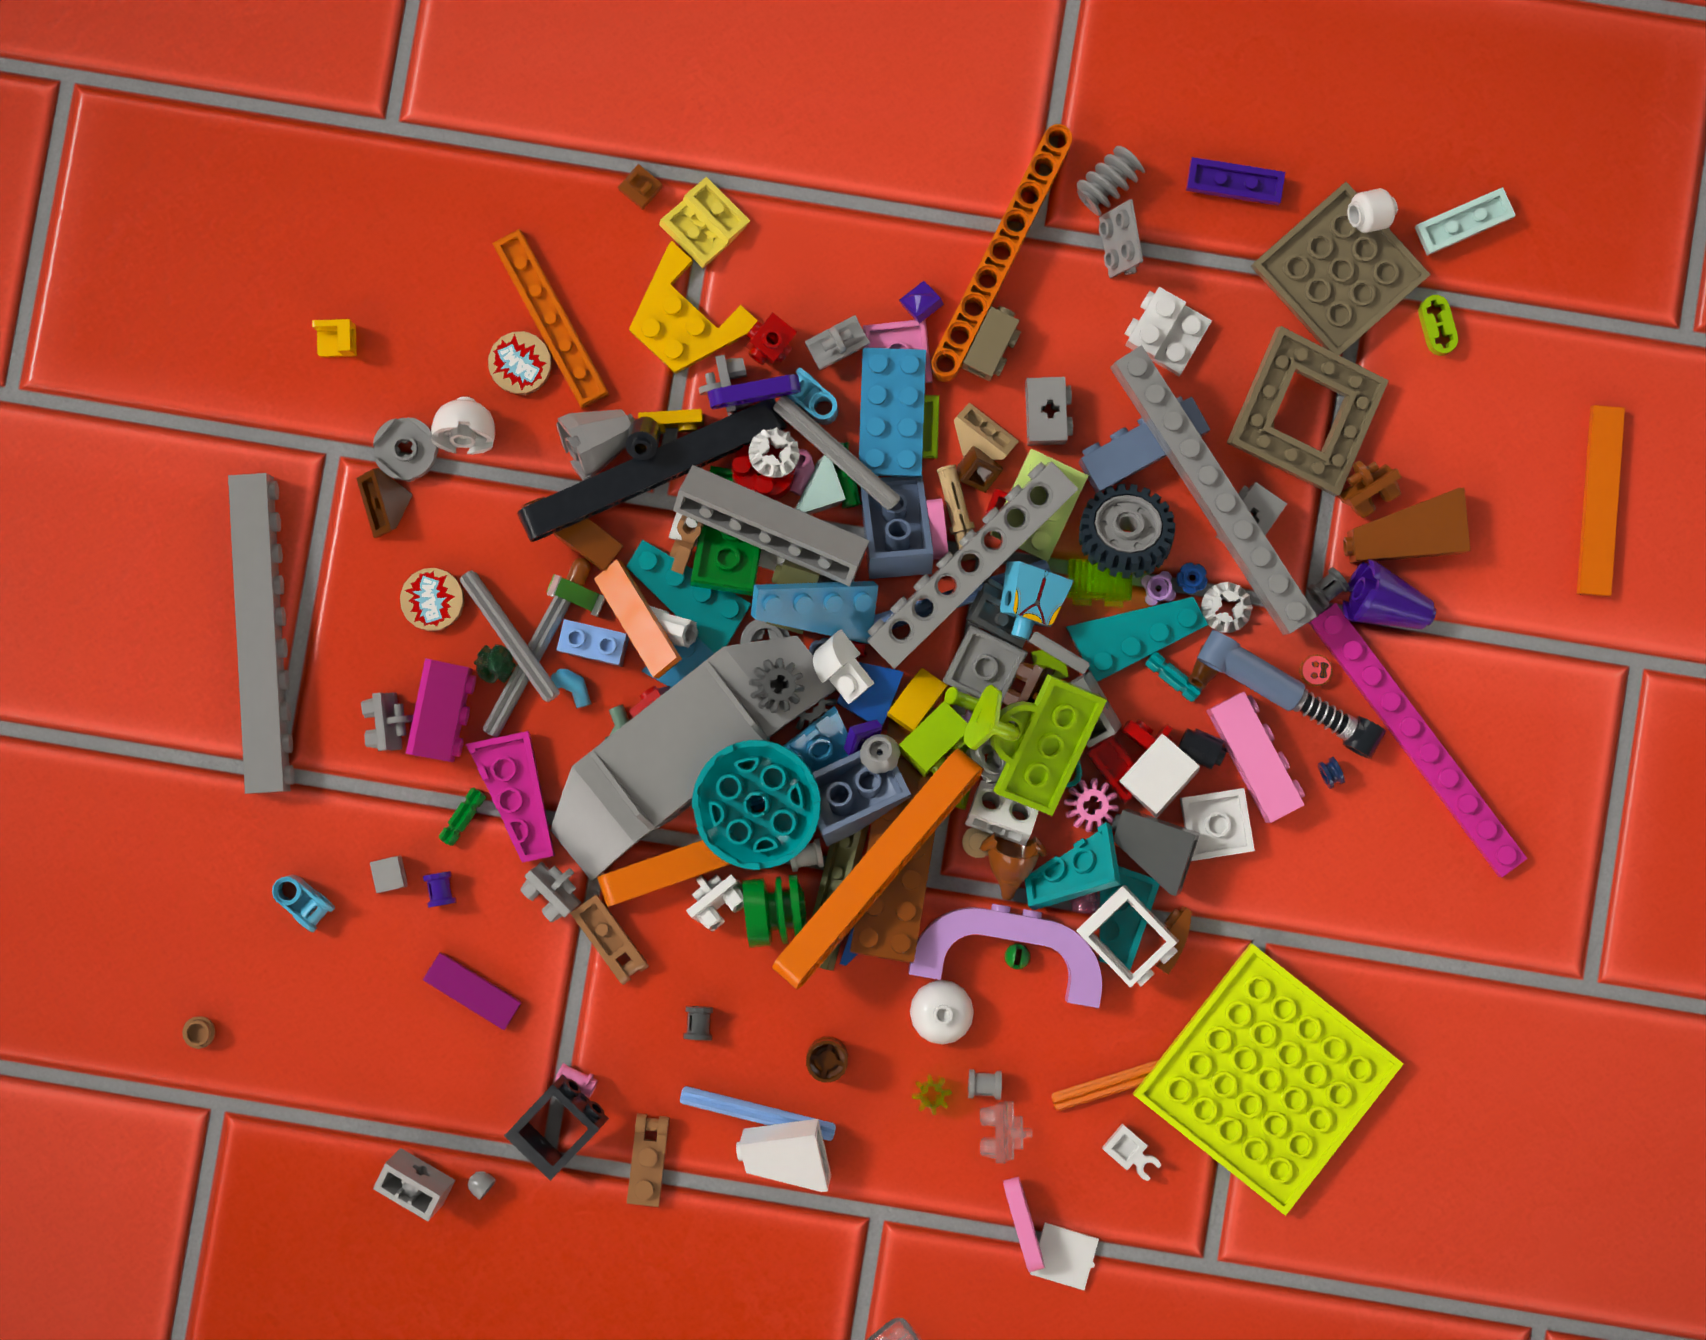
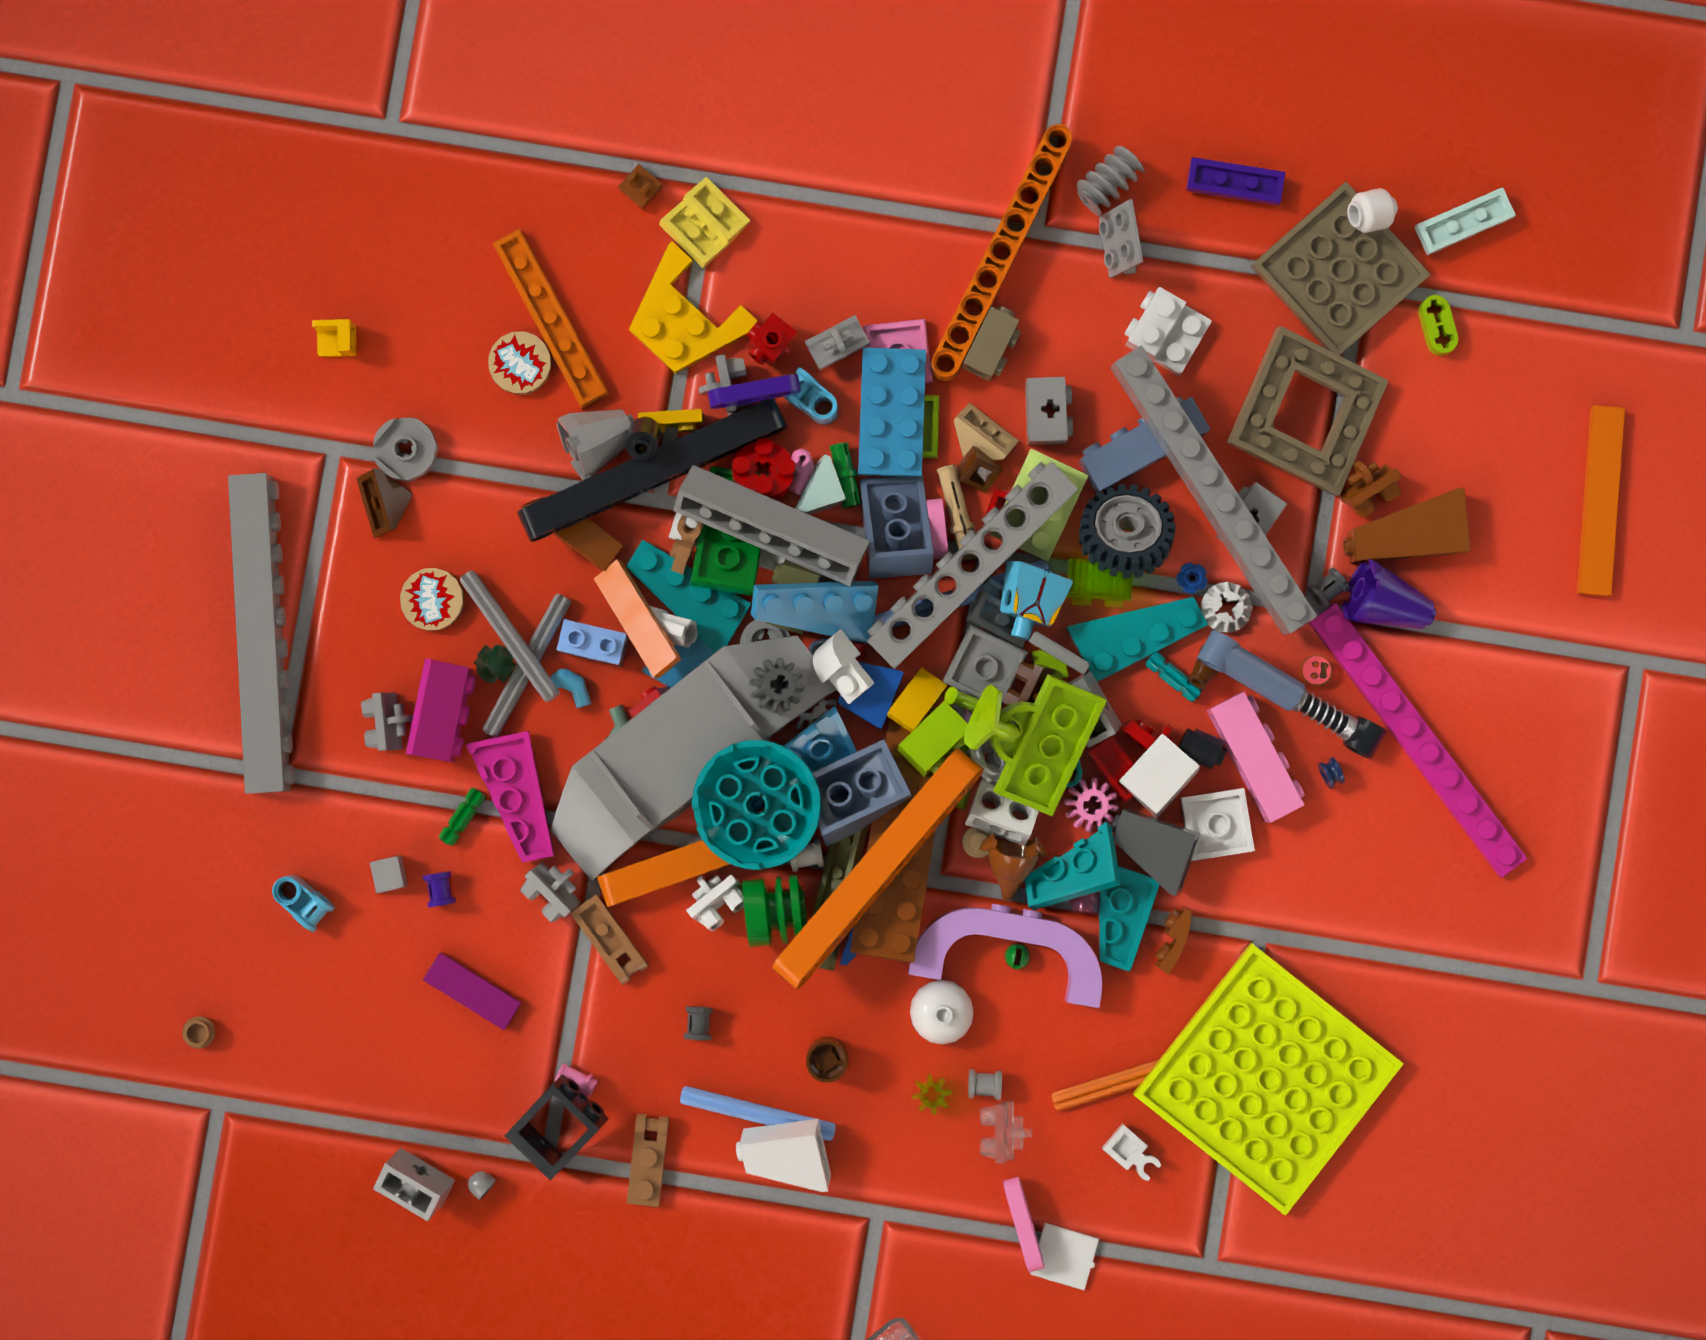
(463, 425): white cylinder -> none
(573, 590): piece -> none
(769, 465): white gear -> none
(836, 453): light grey axle -> none
(859, 734): dark purple tile -> none
(880, 763): light grey plate -> none
(921, 302): dark purple tile -> none
(1163, 954): white window -> none
(1164, 582): lavender plate -> none

